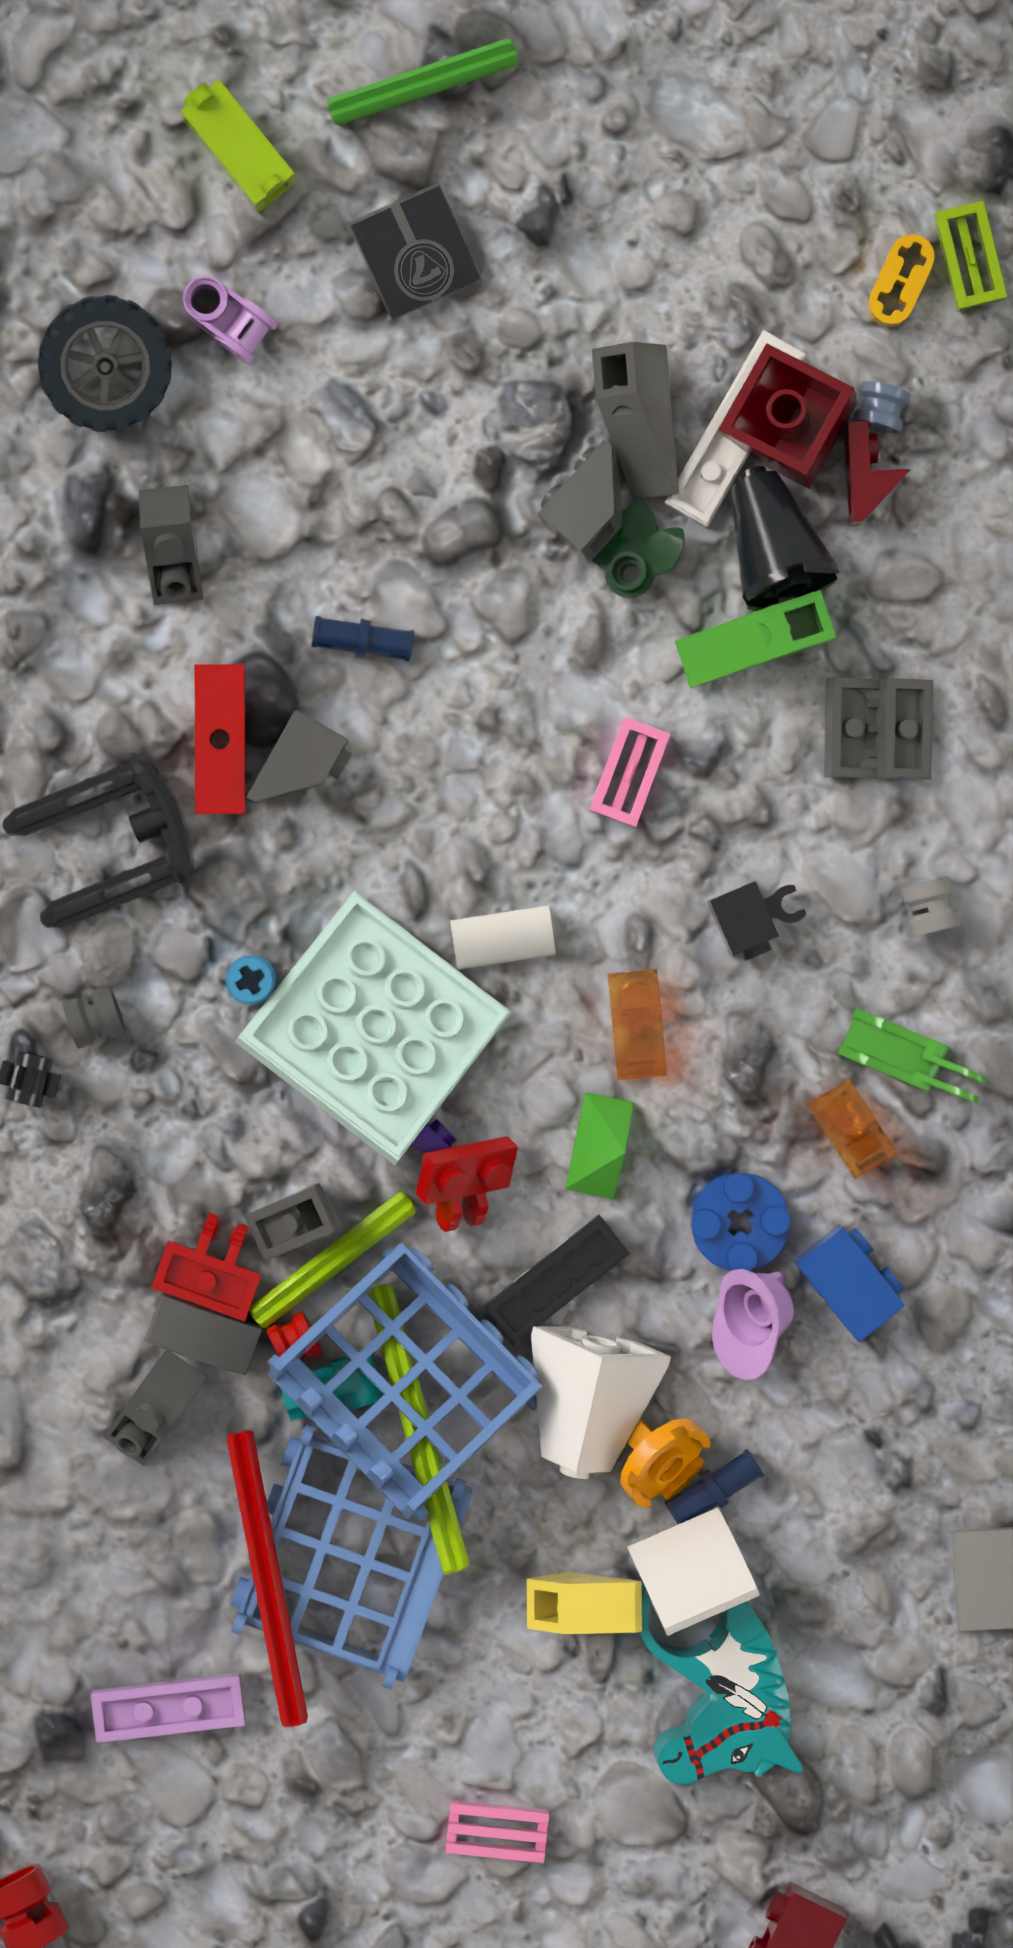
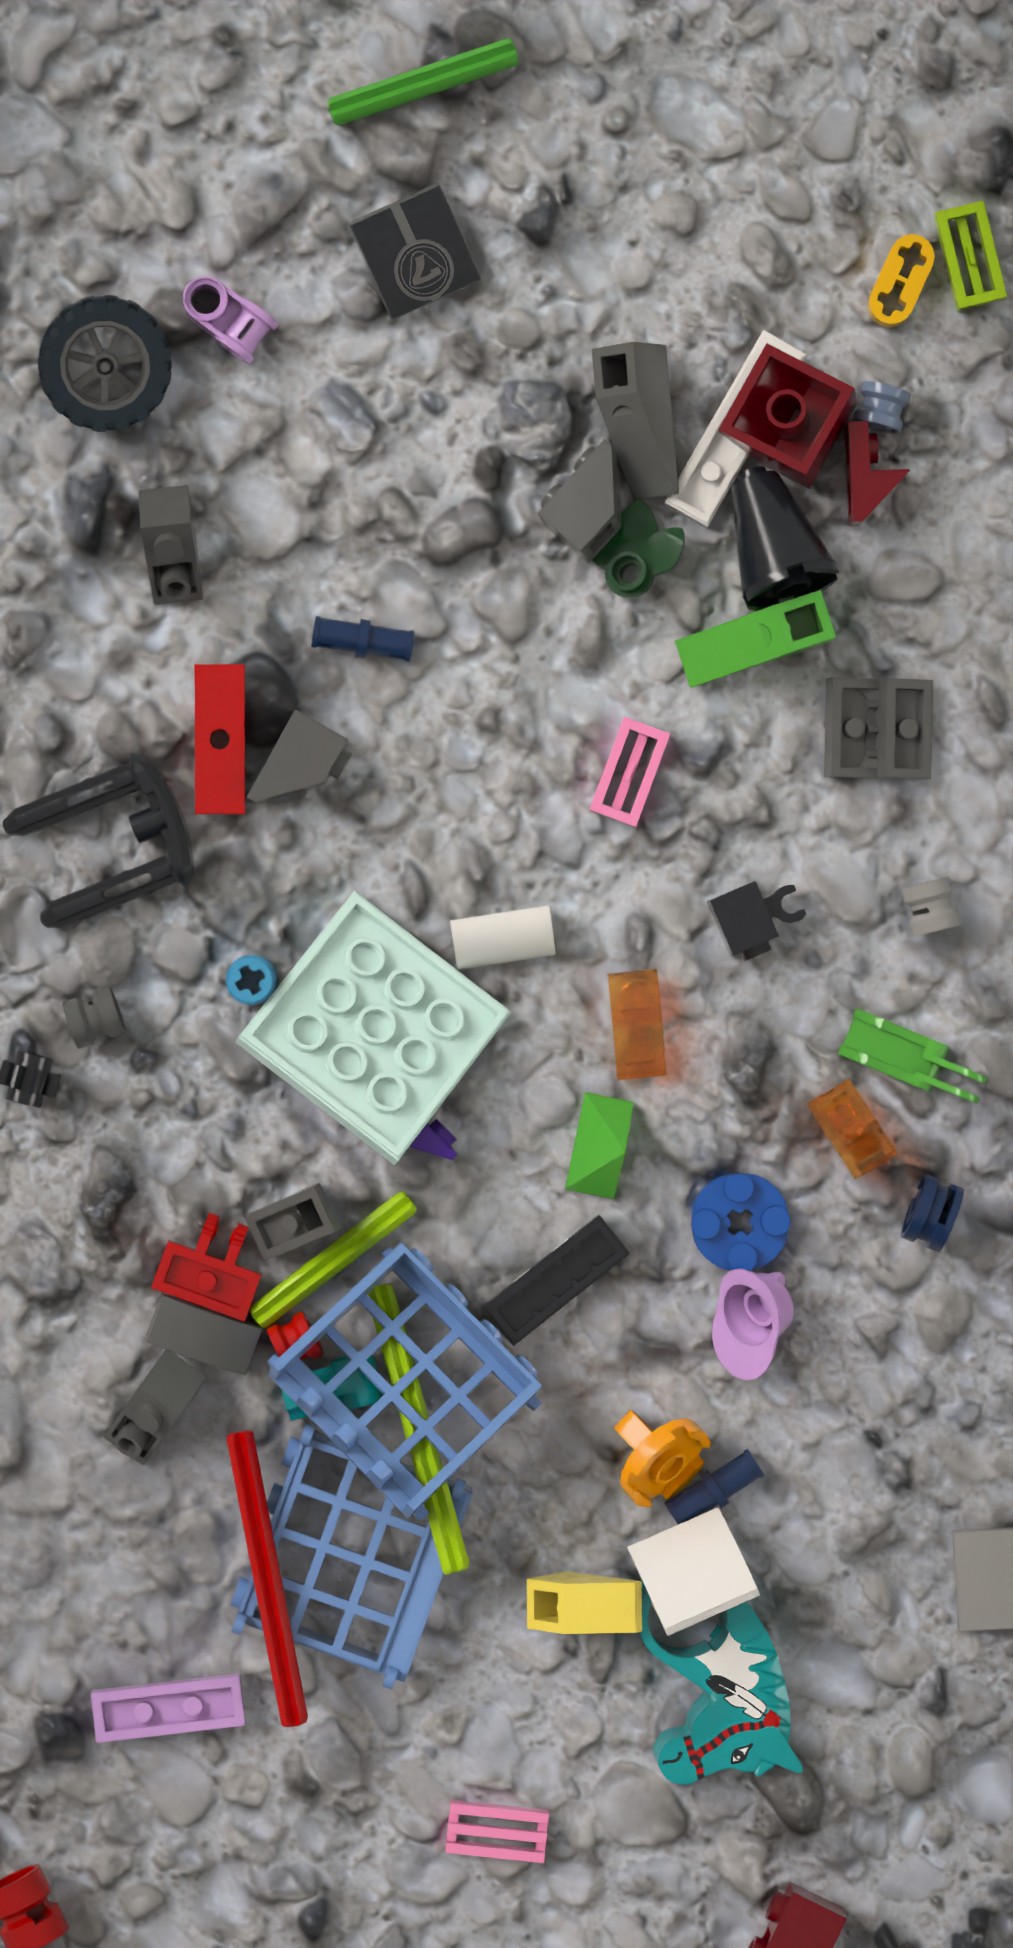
(237, 144): lime brick -> none
(465, 1173): red hinge -> none
(590, 1395): white slope -> none
(850, 1281): blue brick -> none
(932, 1213): none -> dark blue wheel

